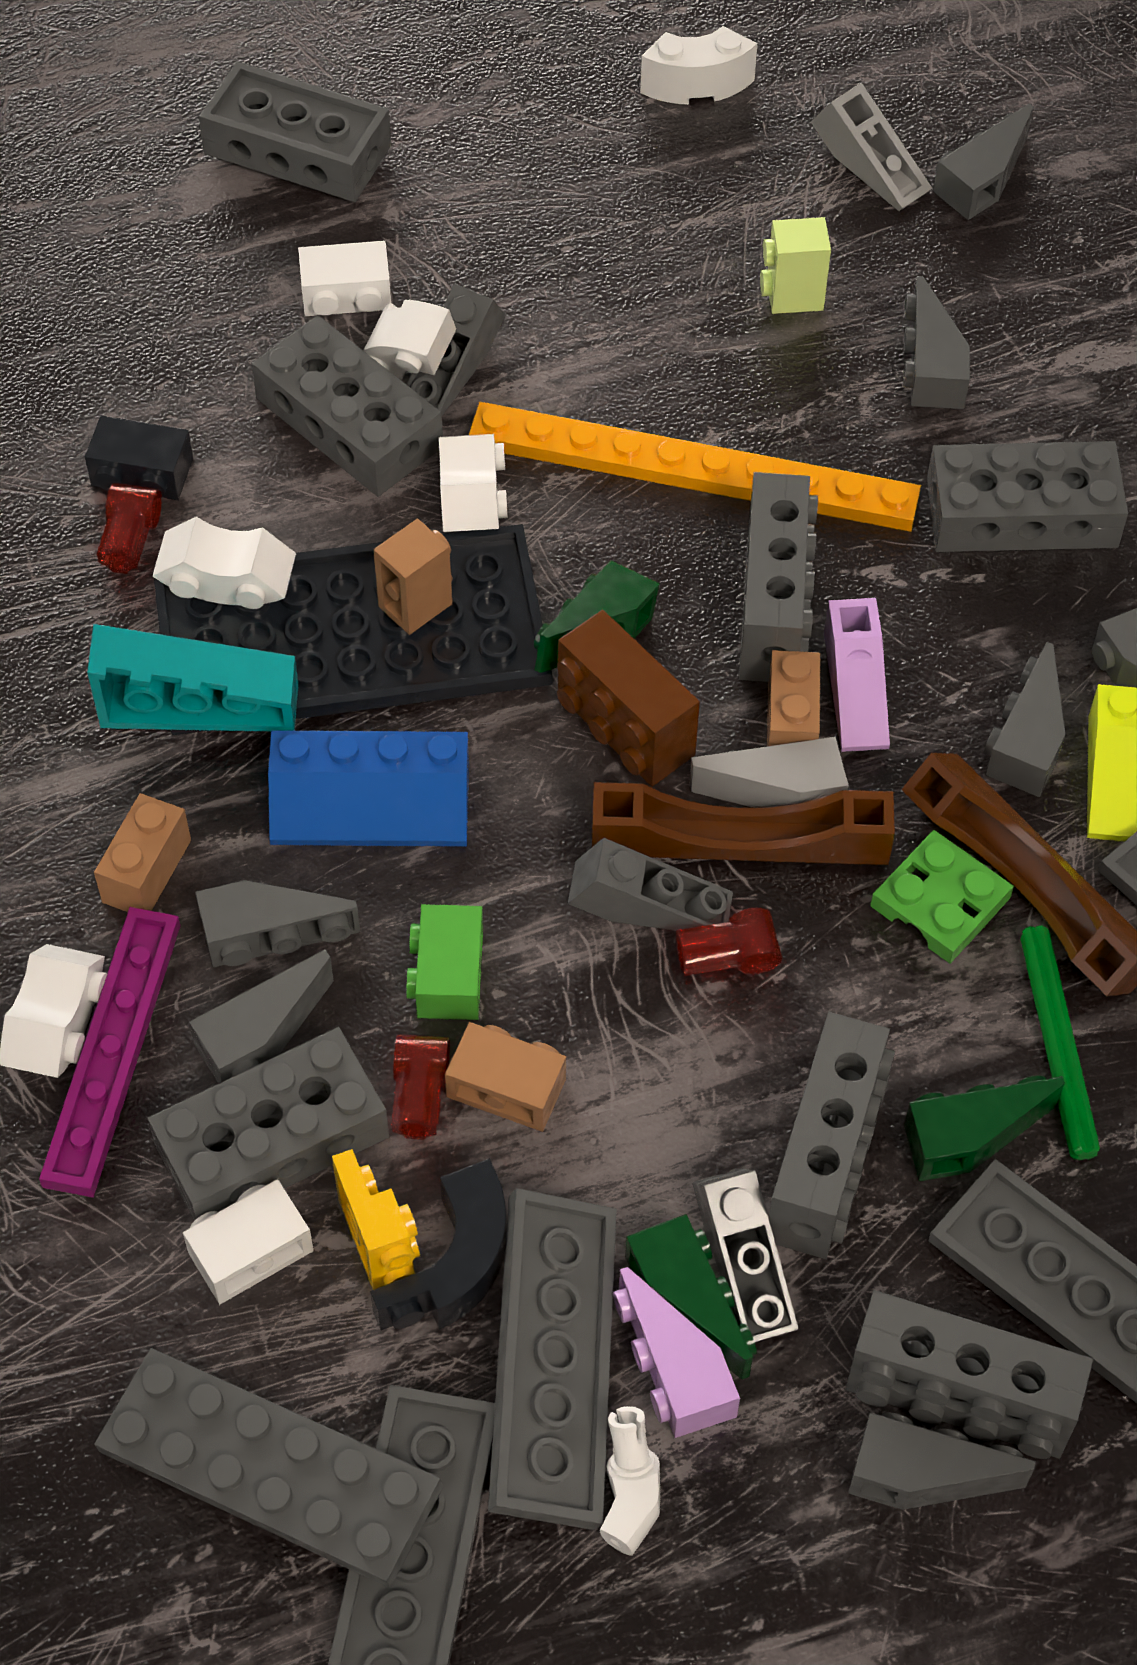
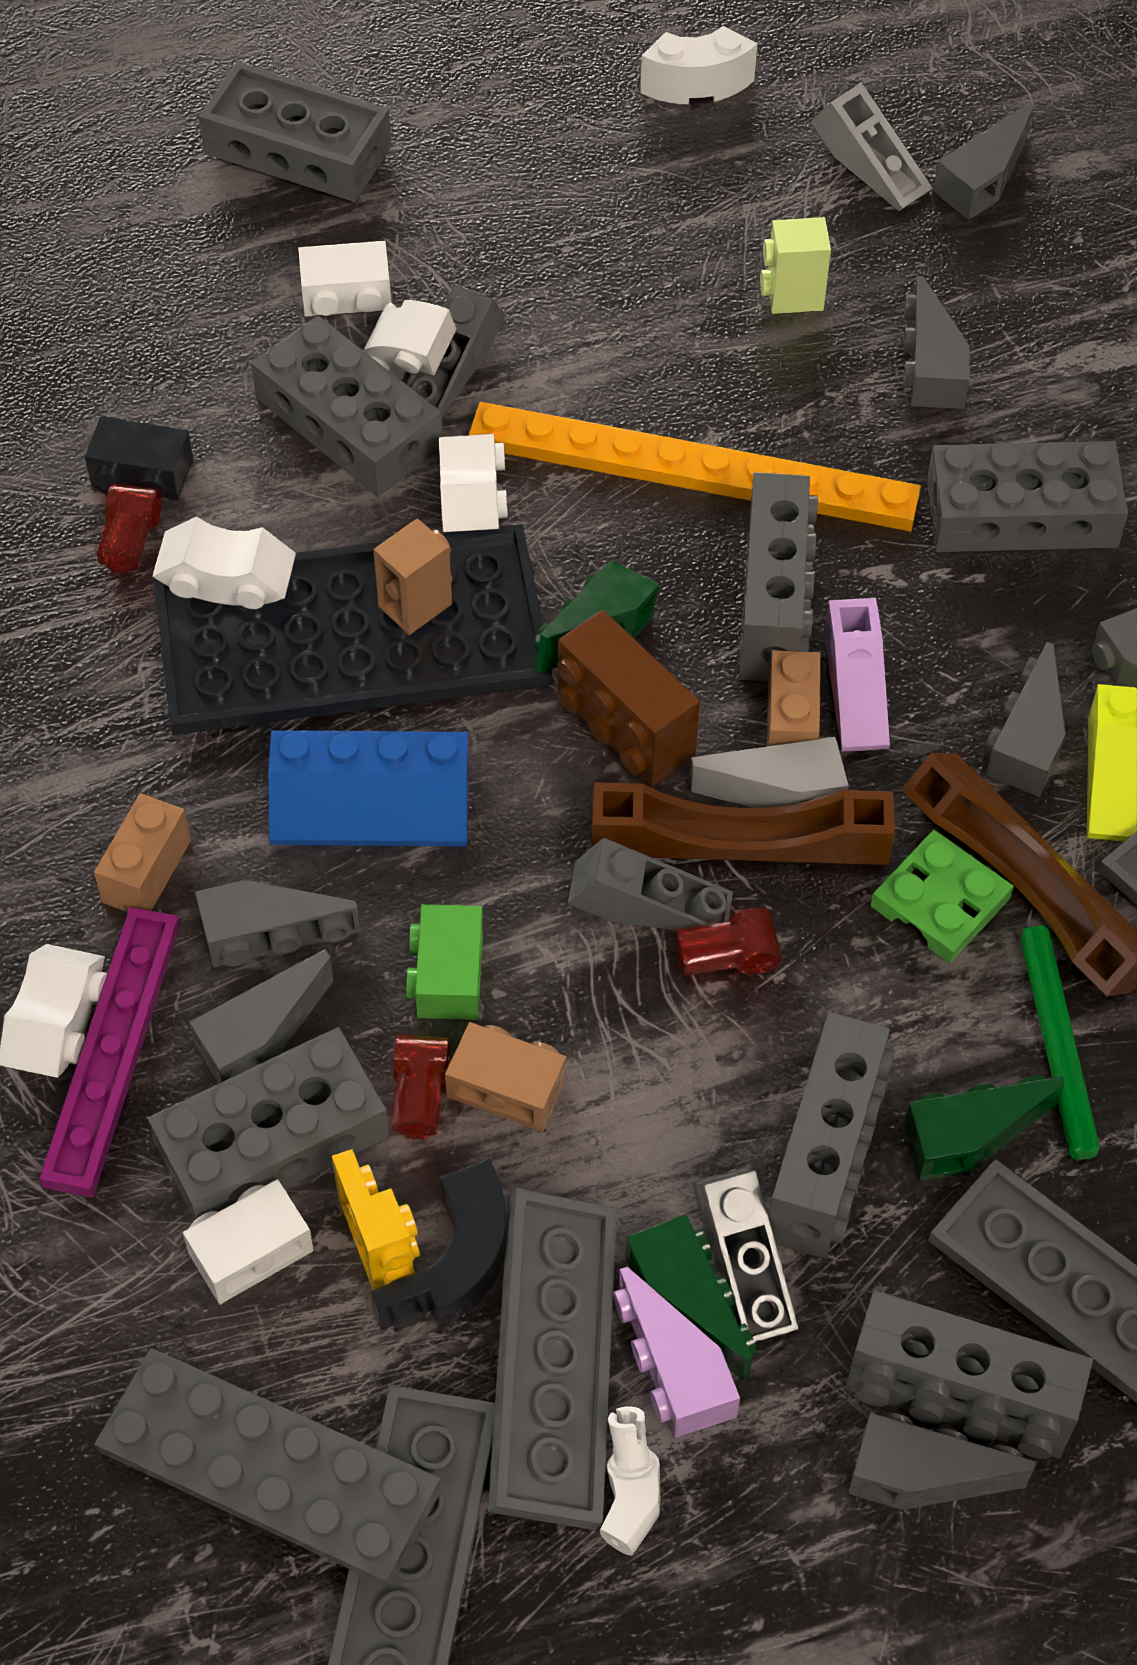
(188, 684): teal wedge -> none

